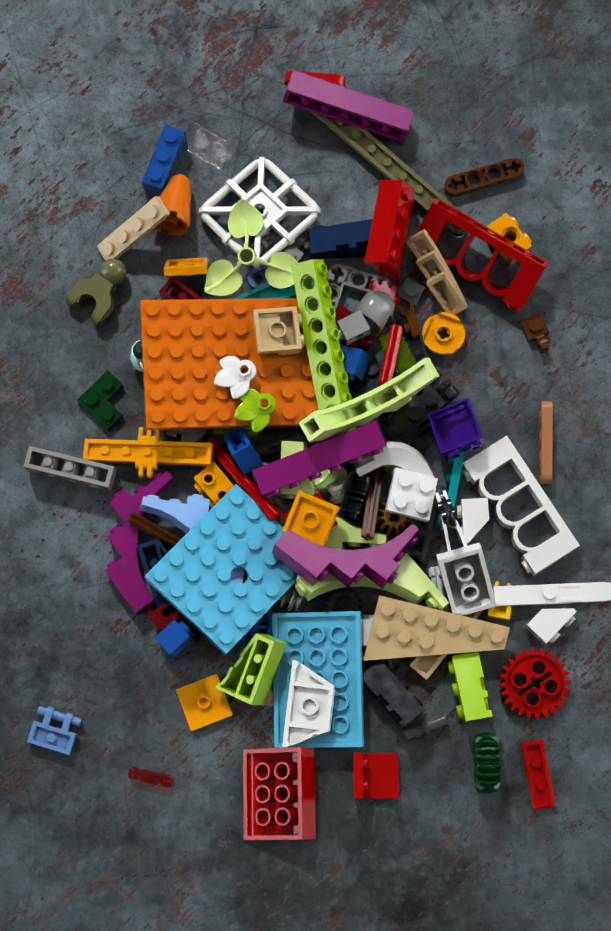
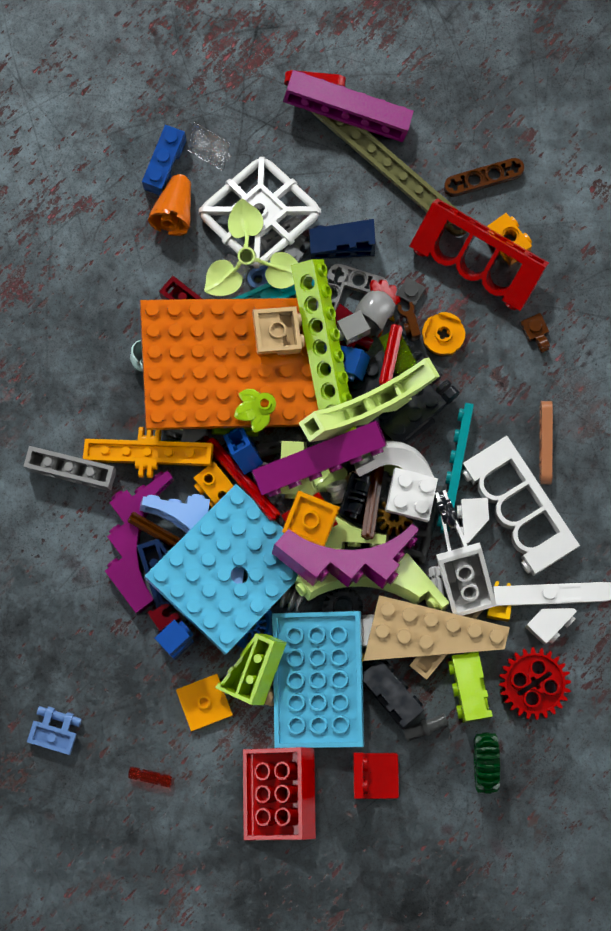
(97, 399): dark green plate -> none
(100, 288): olive piece -> none
(133, 229): tan plate -> none
(186, 266): light orange plate -> none
(232, 377): white plate -> none
(308, 705): white wing -> none
(390, 228): red slope -> none
(437, 272): tan slope -> none
(457, 429): dark purple piece -> none
(537, 774): red tile -> none

